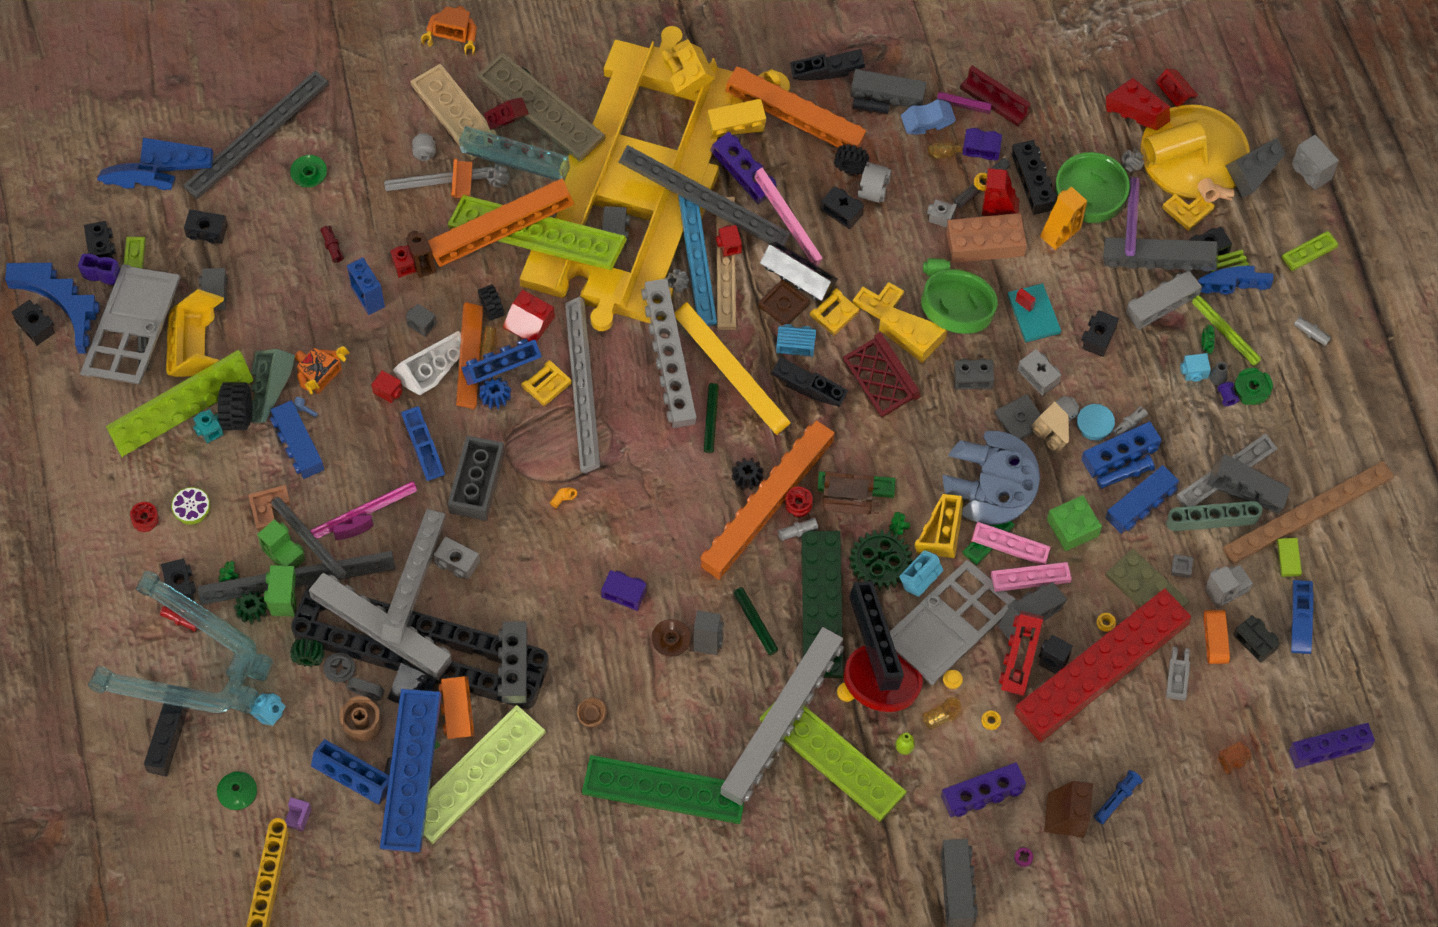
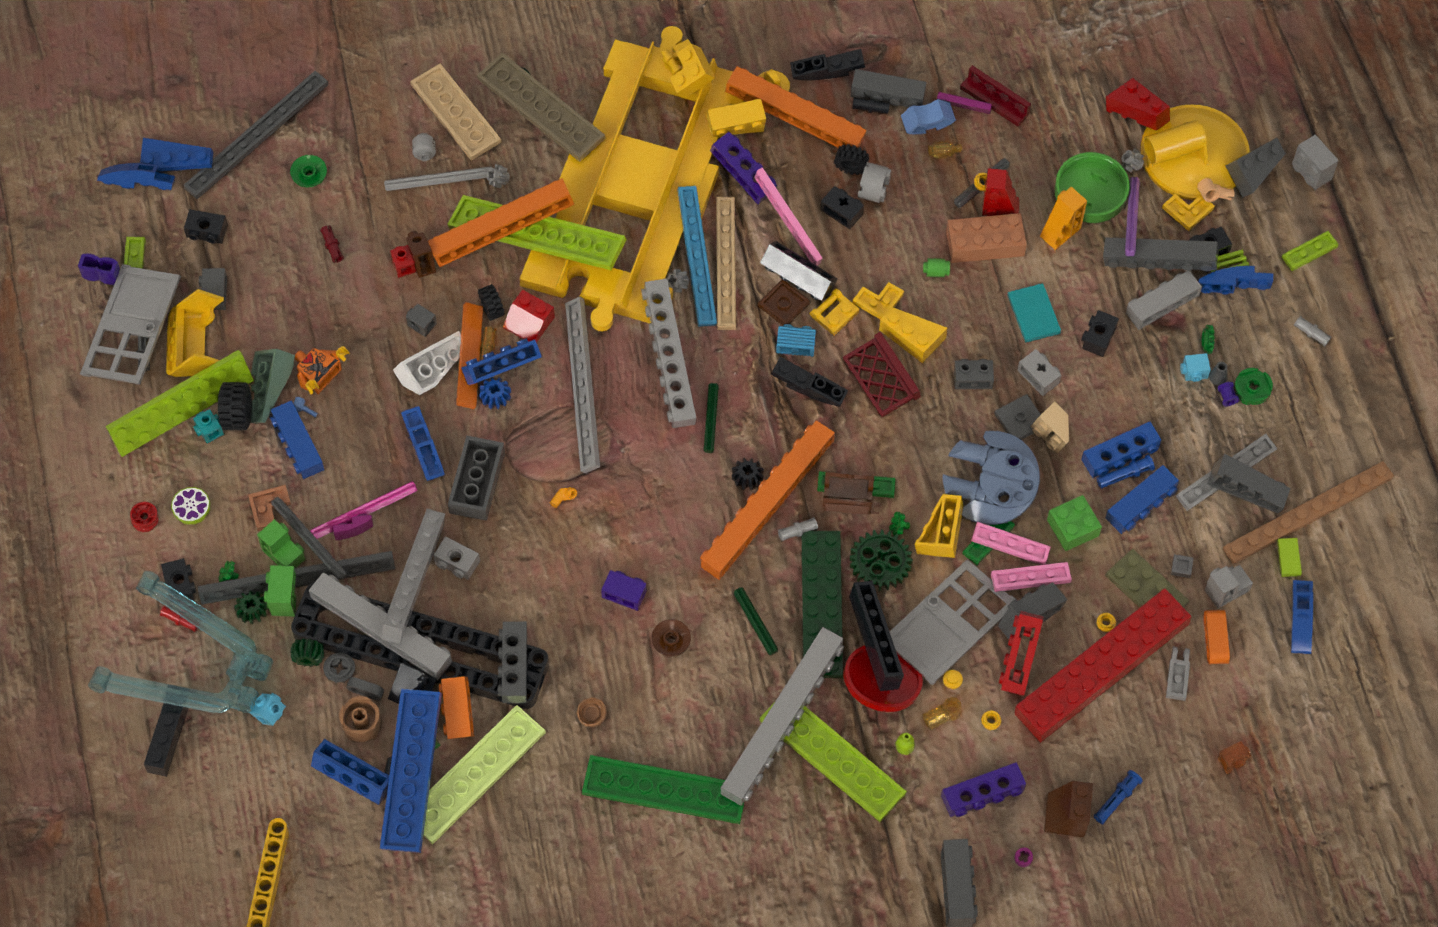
(37, 331): black brick -> none
(42, 279): blue arch -> none
(99, 239): black brick -> none
(236, 799): green dish -> none
(298, 814): medium lavender panel -> none
(365, 283): blue window -> none
(387, 387): red brick -> none
(452, 25): orange torso -> none
(461, 179): orange panel -> none
(506, 113): dark red brick -> none
(514, 154): clear light blue brick -> none
(550, 387): yellow plate -> none
(616, 220): dark grey brick -> none
(703, 196): dark grey plate -> none
(708, 632): dark grey wedge -> none
(729, 240): red brick -> none
(732, 368): yellow beam -> none
(802, 495): red wheel -> none
(844, 694): yellow plate -> none
(921, 573): medium azure brick -> none
(941, 212): light grey brick -> none
(959, 301): bright green brick -> none
(982, 144): dark purple brick -> none
(1025, 299): red tile -> none
(1034, 177): black brick -> none
(1054, 654): black brick -> none
(1069, 405): light grey head -> none
(1095, 422): medium azure tile -> none
(1130, 422): light grey pin -> none
(1175, 86): red panel -> none
(1222, 511): sand green beam -> none
(1226, 330): lime axle -> none
(1256, 638): pearl dark grey brick -> none
(1331, 745): dark purple brick -> none

